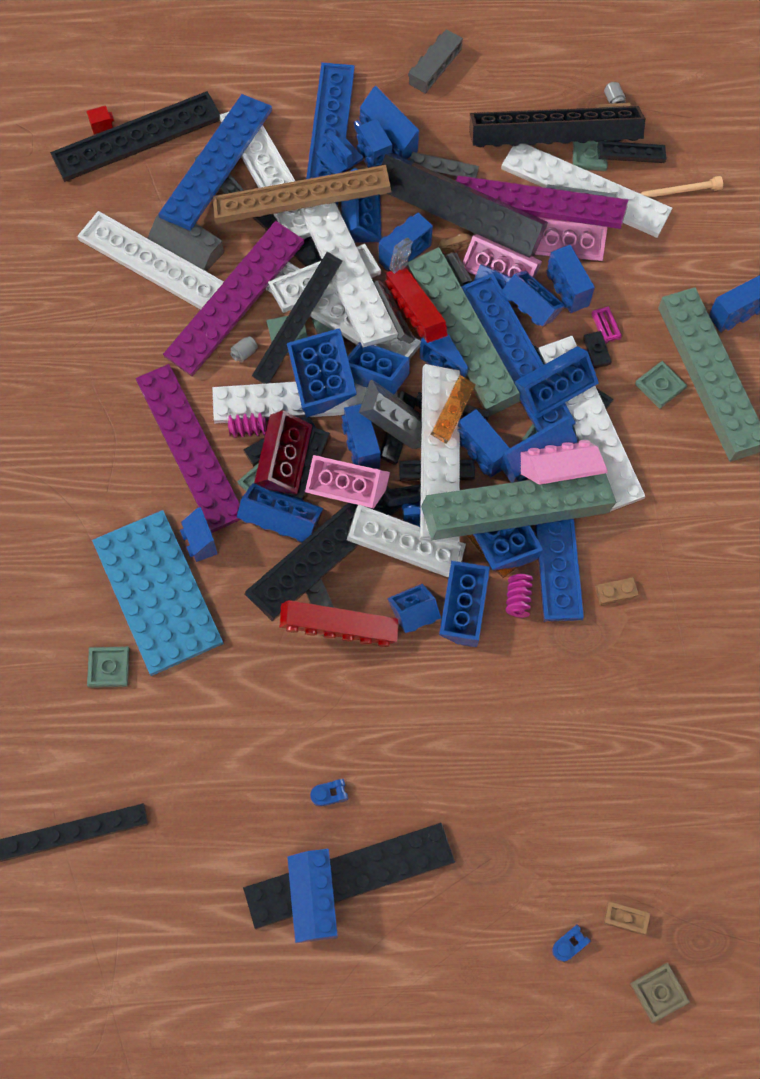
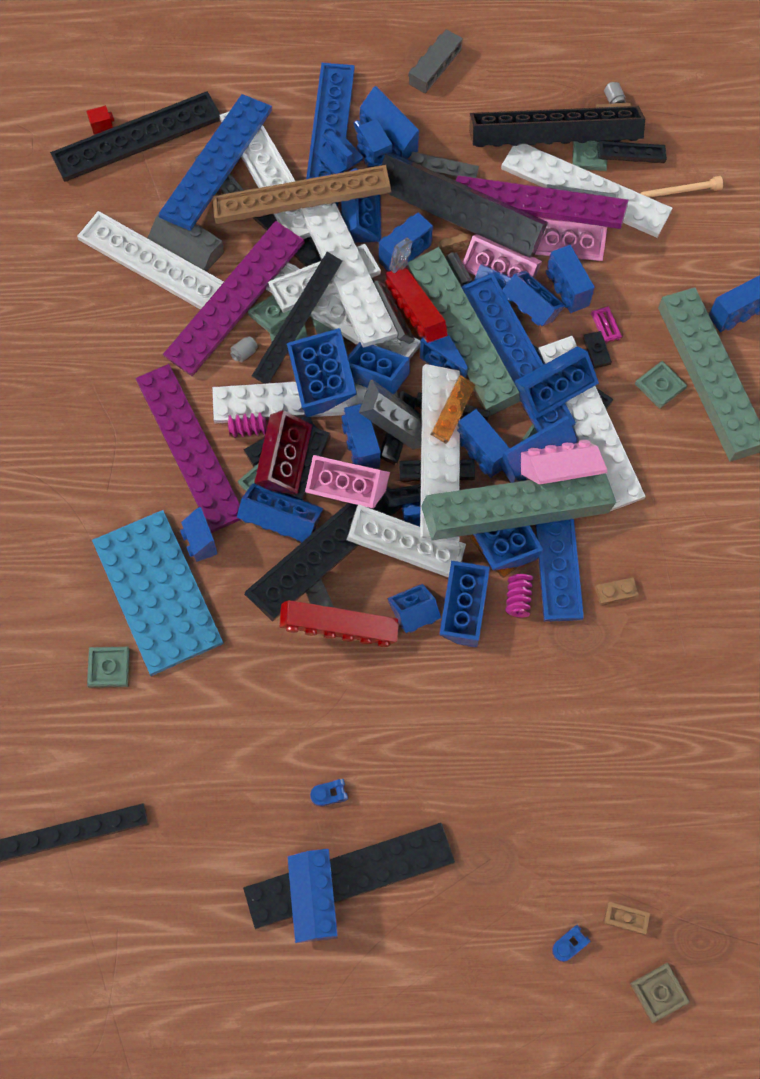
(268, 314): none -> sand green tile

